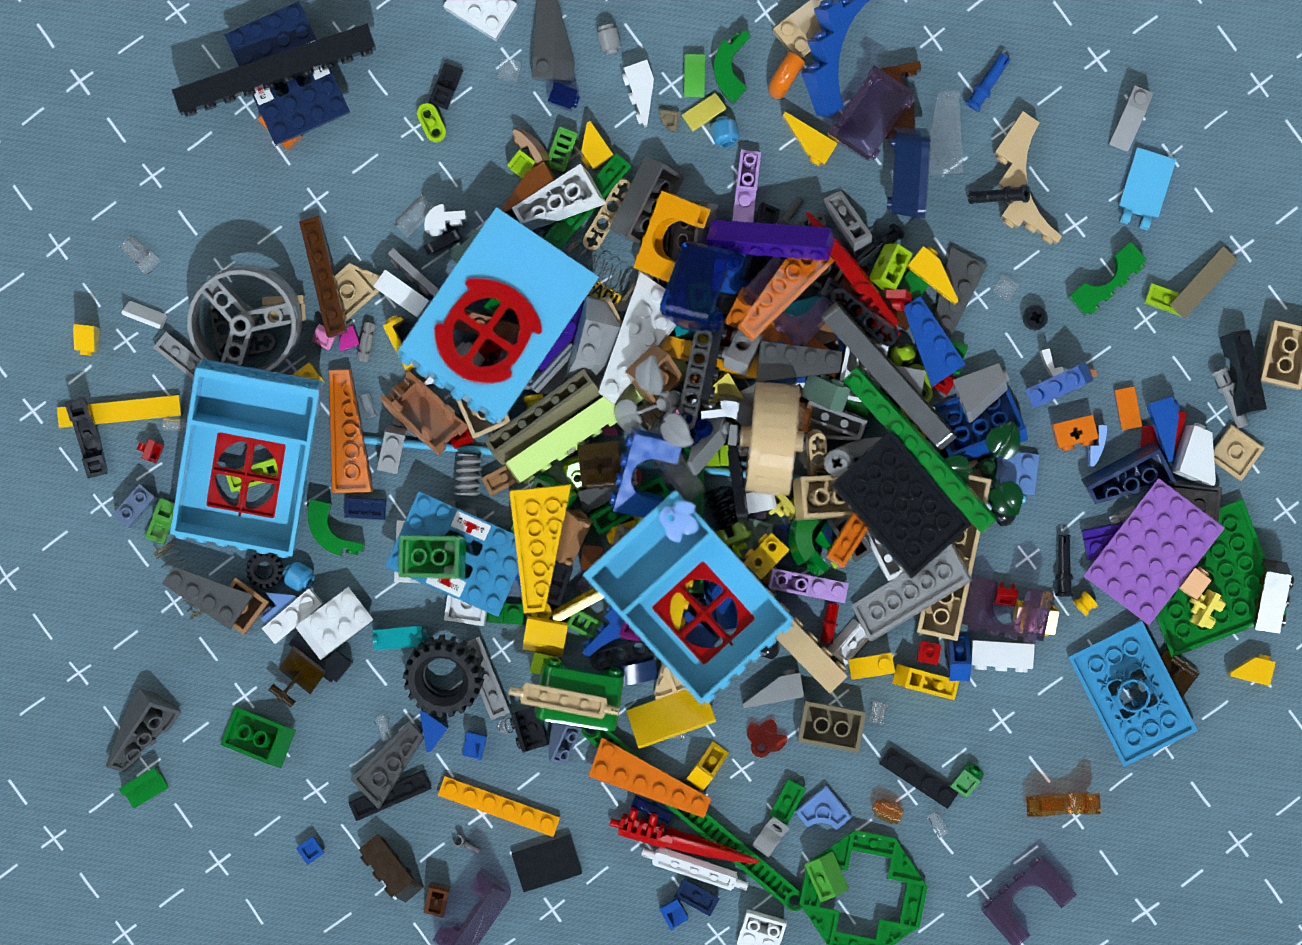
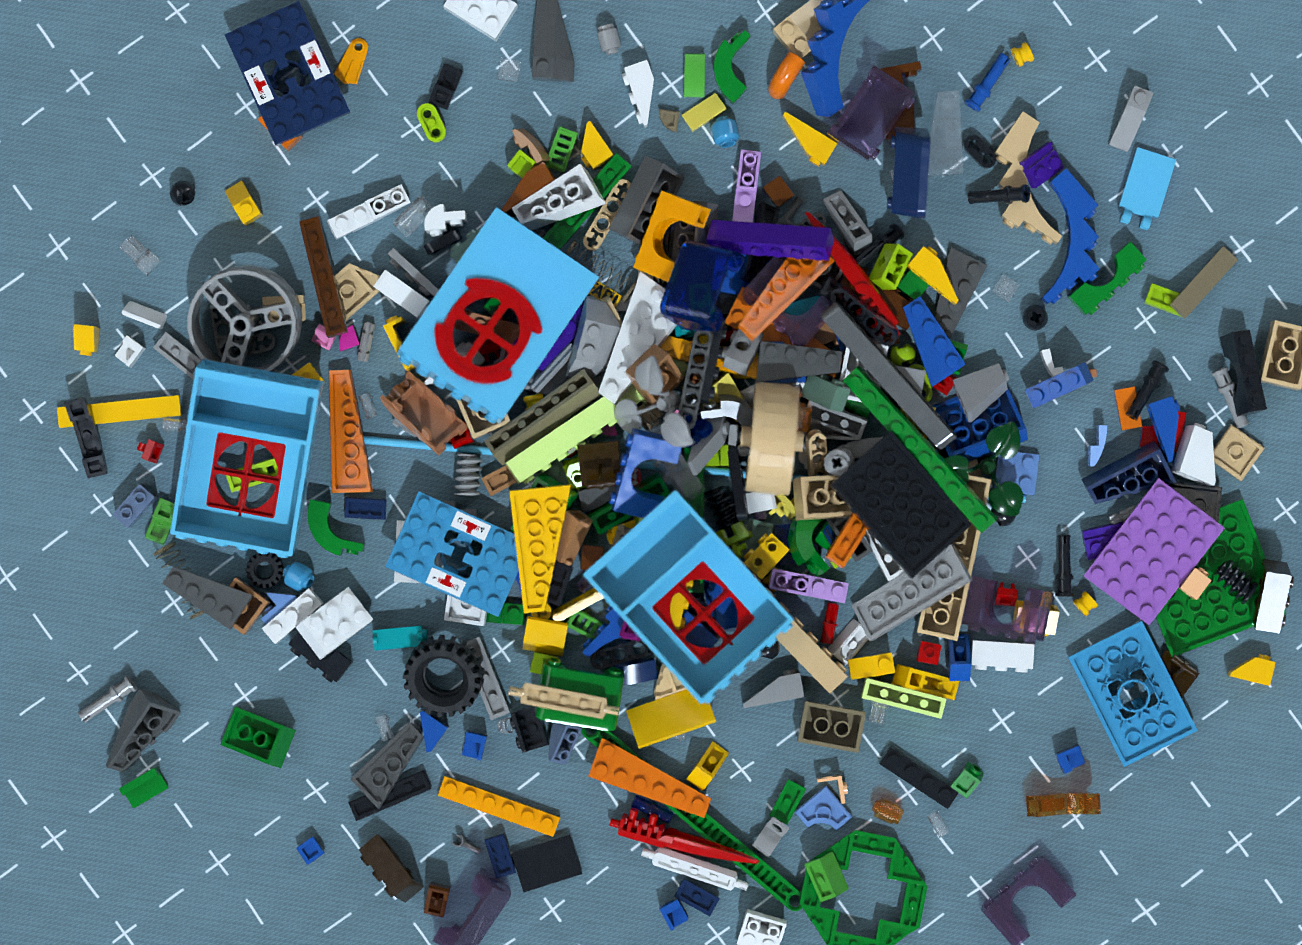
(114, 694): none -> light grey pin
(130, 351): none -> white panel
(182, 193): none -> black piece
(243, 203): none -> yellow slope
(274, 69): black brick -> none
(301, 671): dark brown plate -> none
(352, 63): none -> light orange piece
(368, 212): none -> white slope
(392, 449): light grey brick -> none
(432, 557): green slope -> none
(500, 856): none -> dark blue plate
(563, 97): clear blue brick -> none
(681, 521): light blue plate -> none
(767, 735): clear red plate -> none
(778, 192): none -> reddish brown panel
(842, 786): none -> light nougat bracket
(898, 298): red tile -> none
(903, 698): none -> yellowish green brick
(976, 155): none -> black beam
(1022, 54): none -> yellow wheel
(1041, 165): none -> dark purple plate
(1062, 431): orange brick -> none
(1070, 758): none -> blue panel
(1081, 236): none -> blue arch
(1151, 381): none -> black pin
(1203, 608): light yellow hips -> none
(1235, 580): none -> black piece

